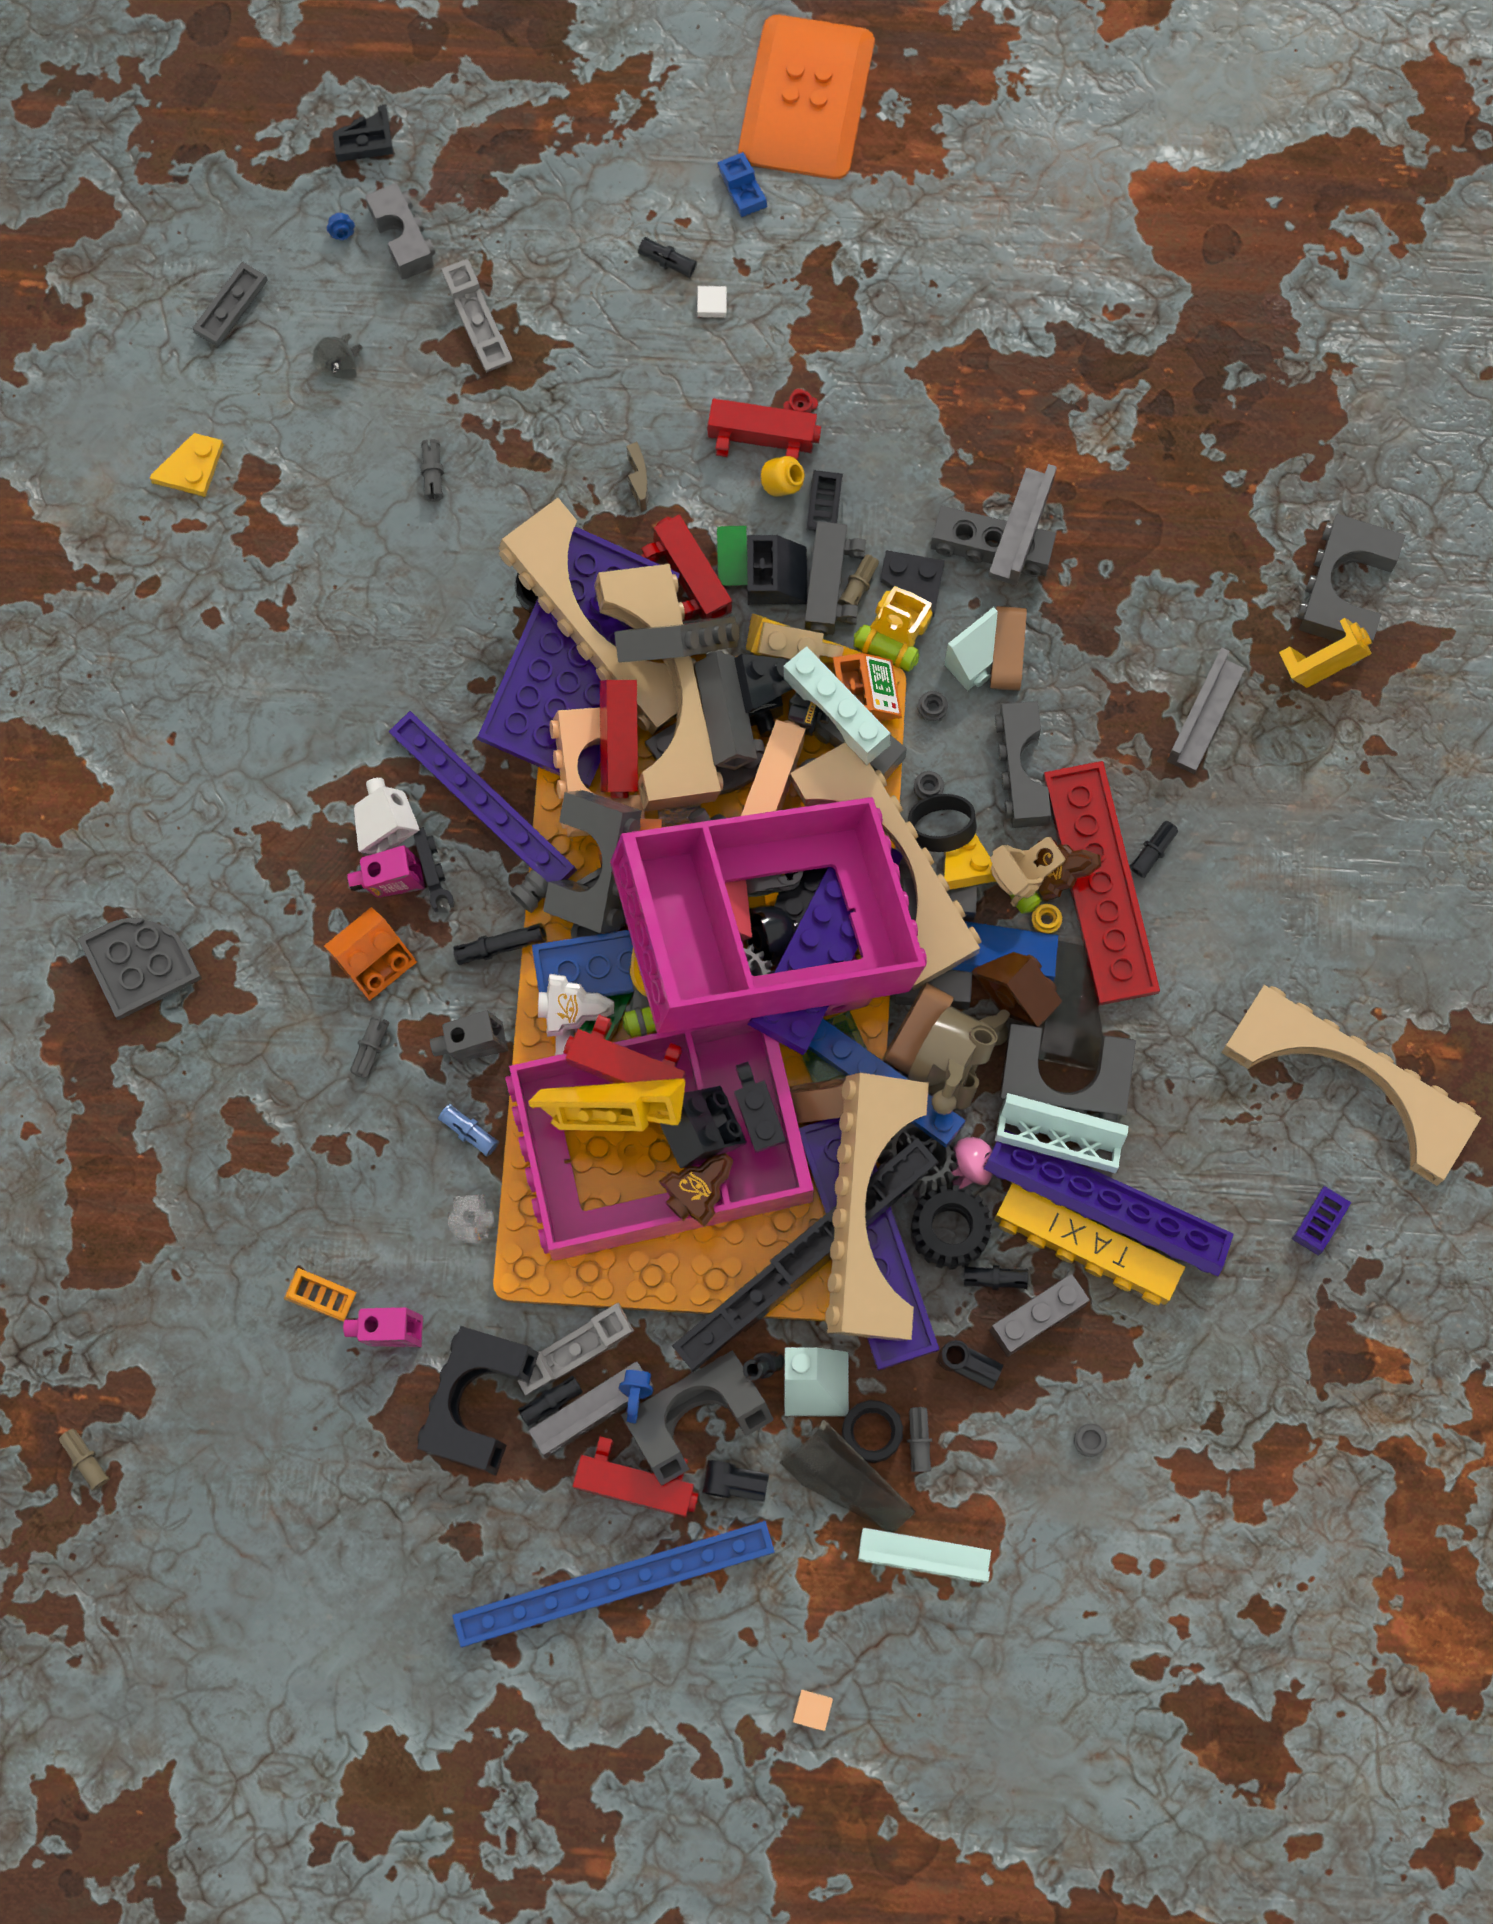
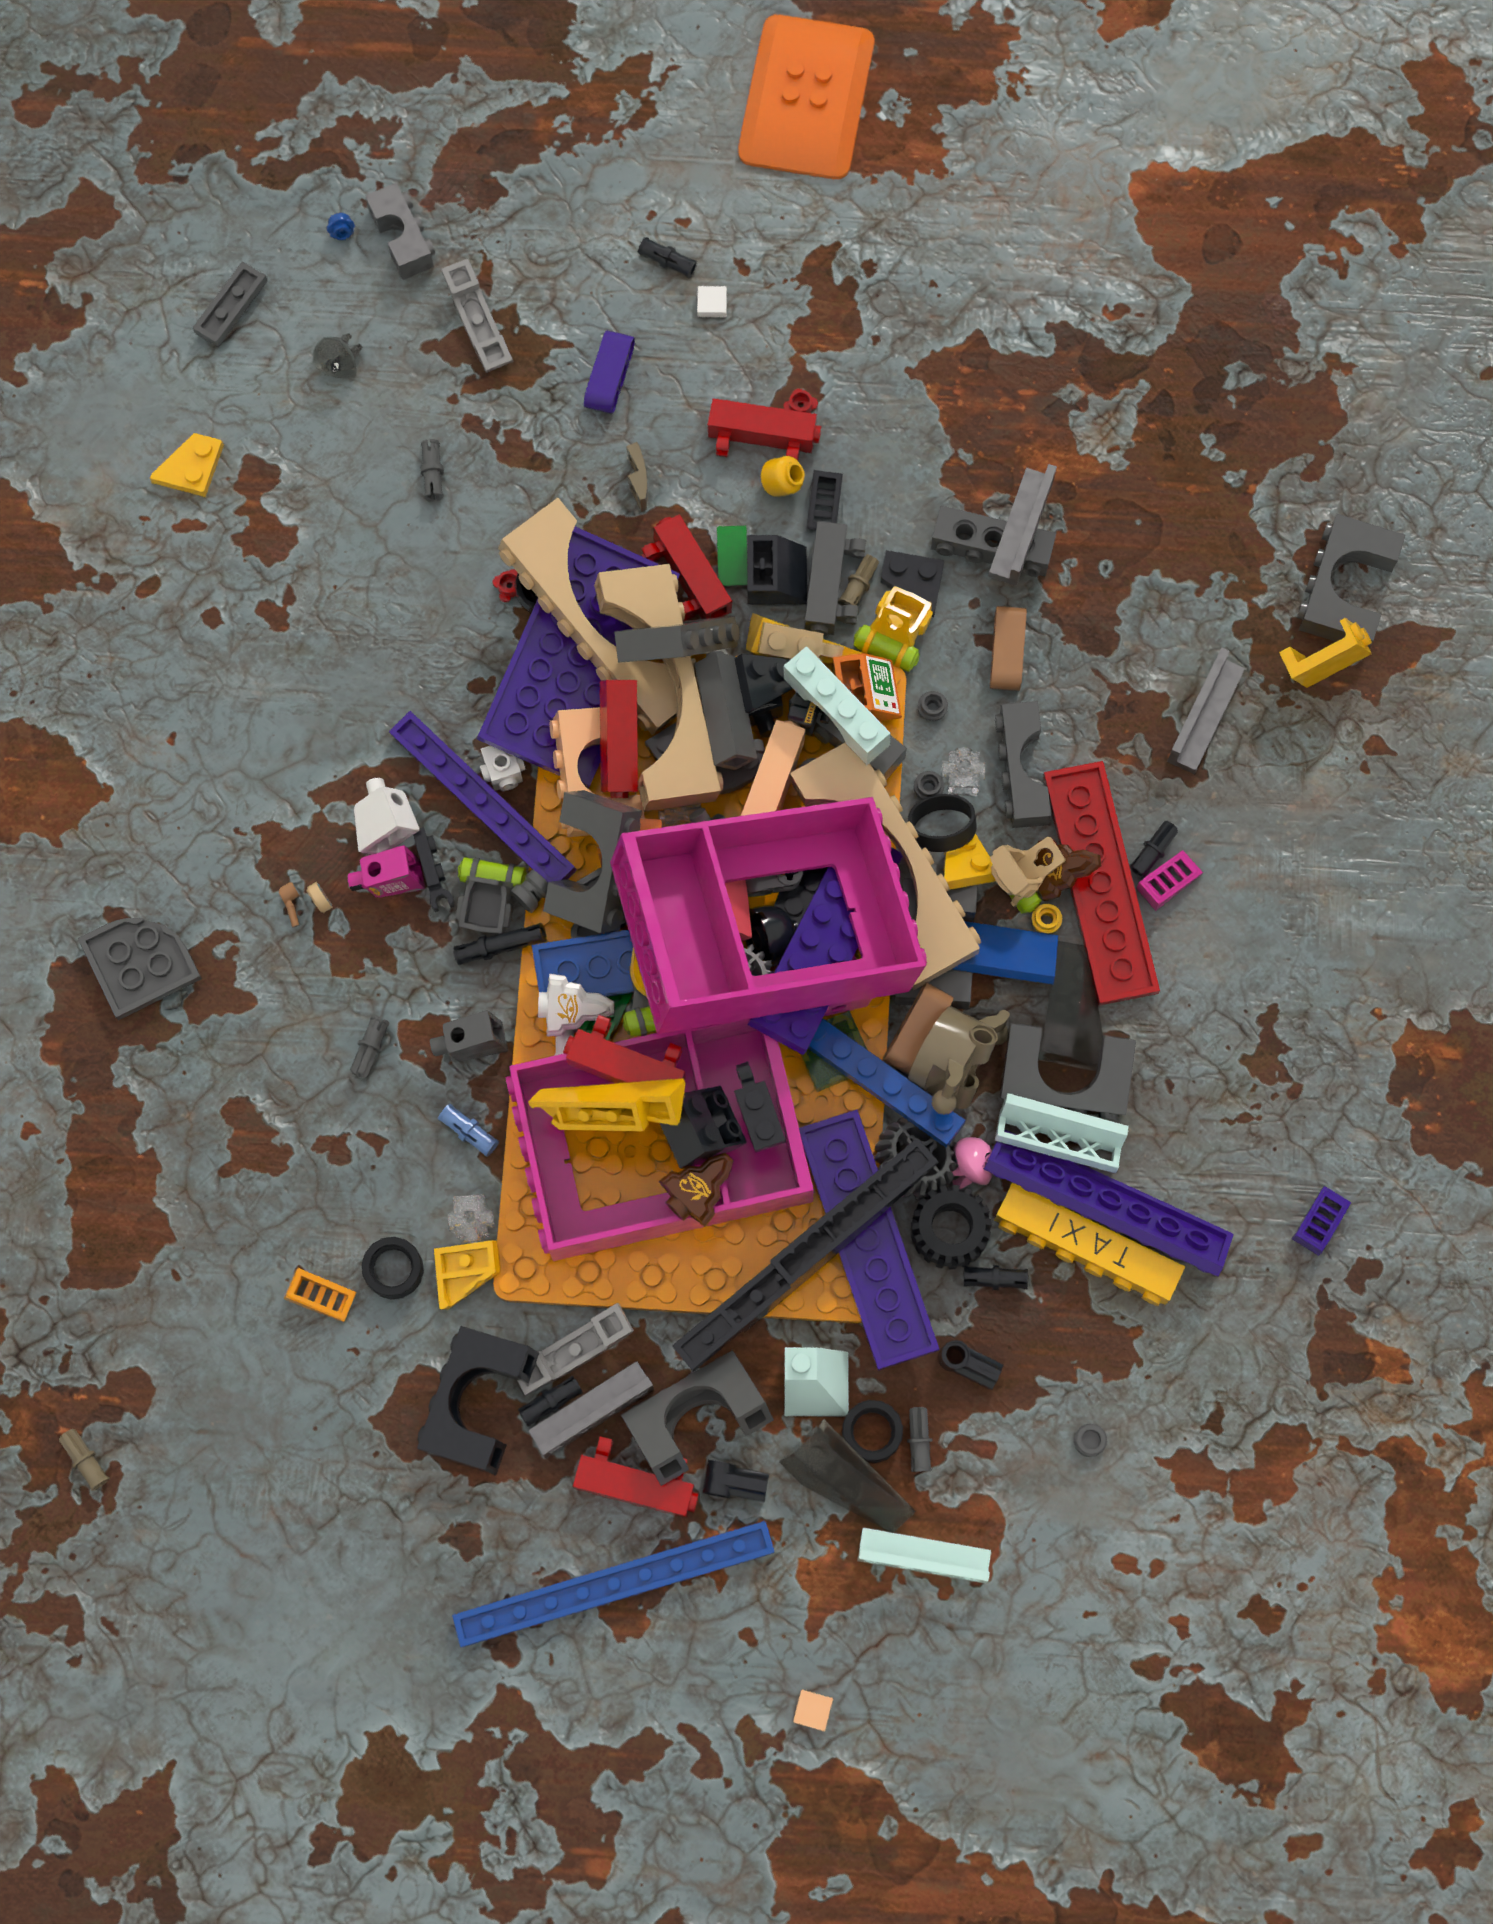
(289, 893): none -> medium nougat hand
(319, 897): none -> tan tile
(364, 137): black wing -> none
(370, 953): orange slope -> none
(382, 1246): none -> black tyre
(386, 1327): dark pink torso -> none
(464, 1269): none -> yellow wing
(487, 894): none -> dark grey piece
(501, 583): none -> red plate
(501, 768): none -> white brick
(609, 371): none -> dark purple beam
(635, 1386): blue piece -> none
(741, 184): blue slope -> none
(763, 1365): black pin -> none
(818, 1100): medium nougat beam -> none
(859, 1294): tan arch -> none
(963, 772): none -> clear brick
(971, 652): light aqua slope -> none
(1019, 987): reddish brown slope -> none
(1039, 1315): flat silver arch -> none
(1152, 895): none -> dark pink slope
(1433, 1122): tan arch -> none

